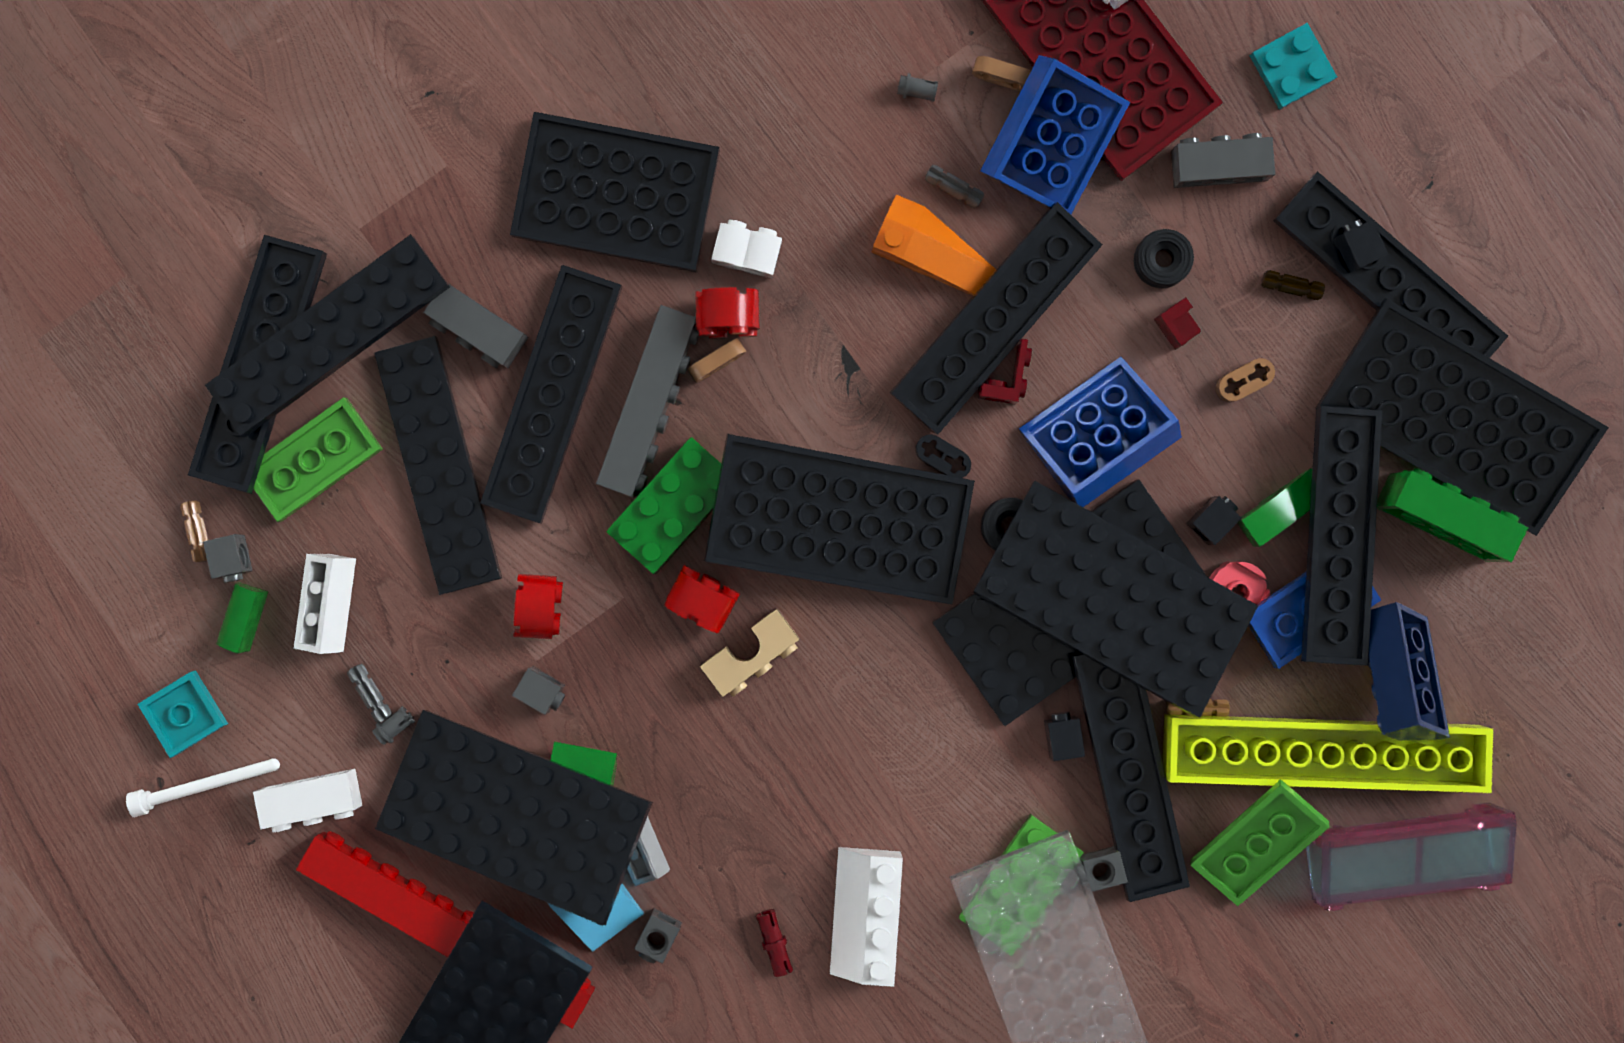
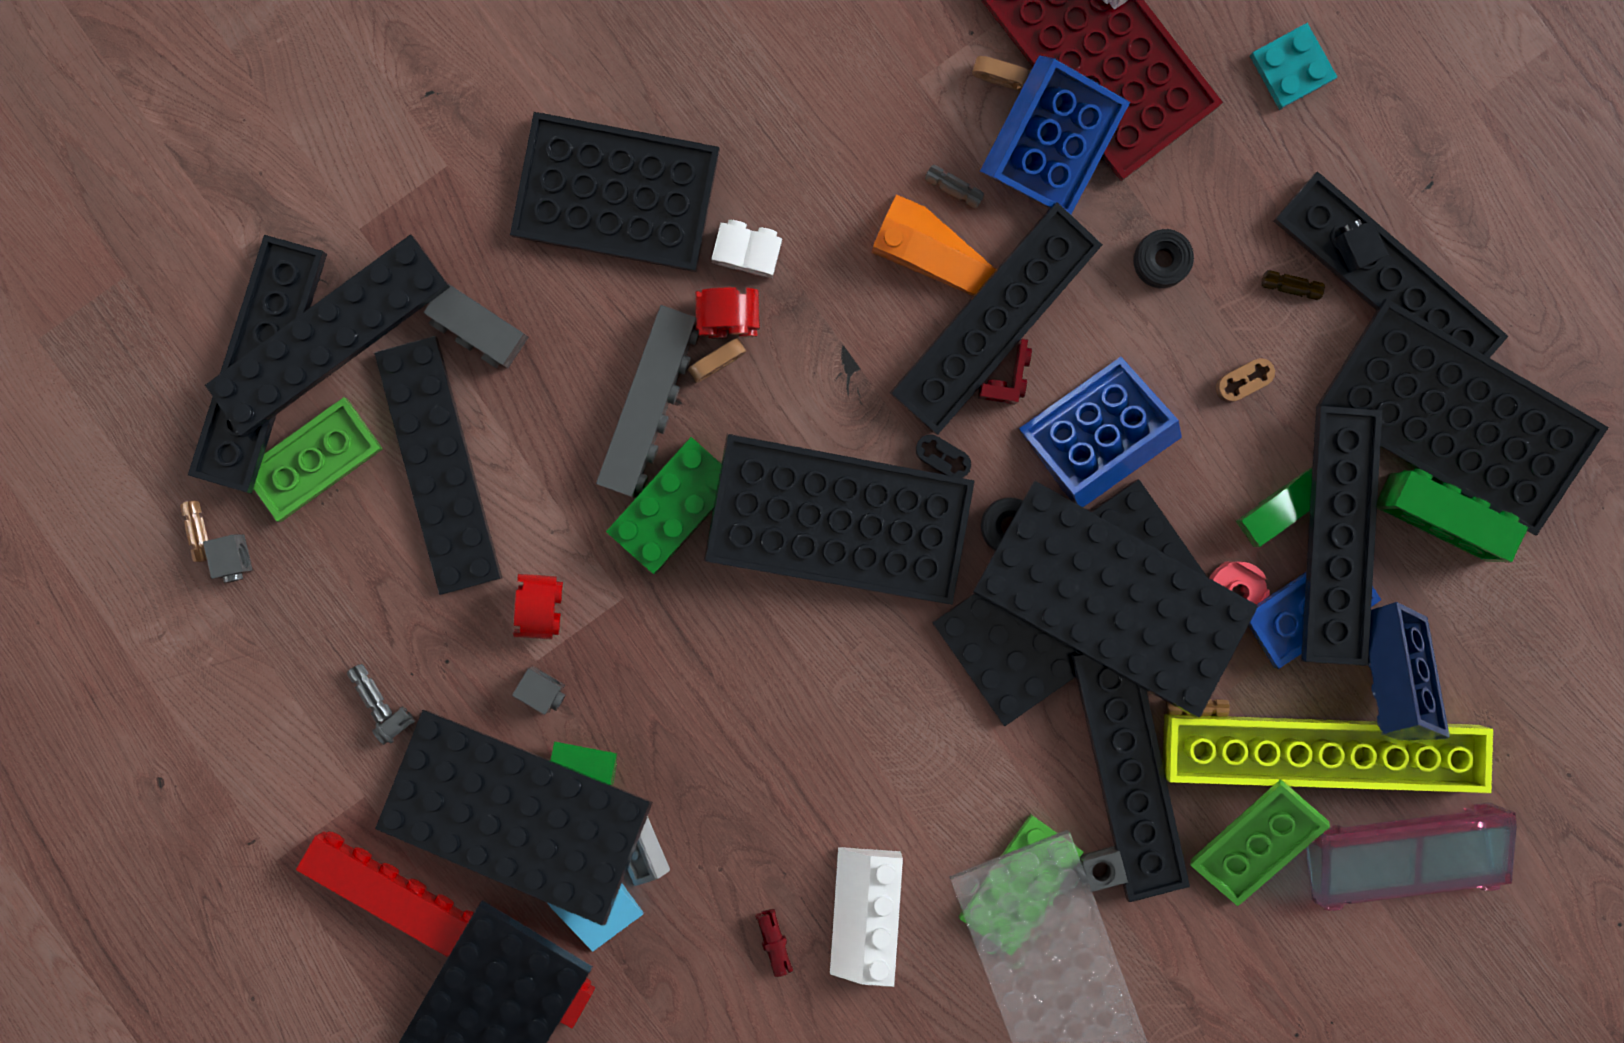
(141, 802): white piece -> none
(182, 714): teal plate -> none
(242, 618): green brick -> none
(308, 800): white brick -> none
(324, 603): white brick -> none
(551, 394): black plate -> none
(667, 927): dark grey brick -> none
(701, 599): red brick -> none
(730, 672): tan arch -> none
(917, 88): dark grey pin -> none
(1064, 736): black brick -> none
(1178, 324): dark red panel -> none
(1214, 519): black brick -> none
(1223, 161): dark grey brick -> none

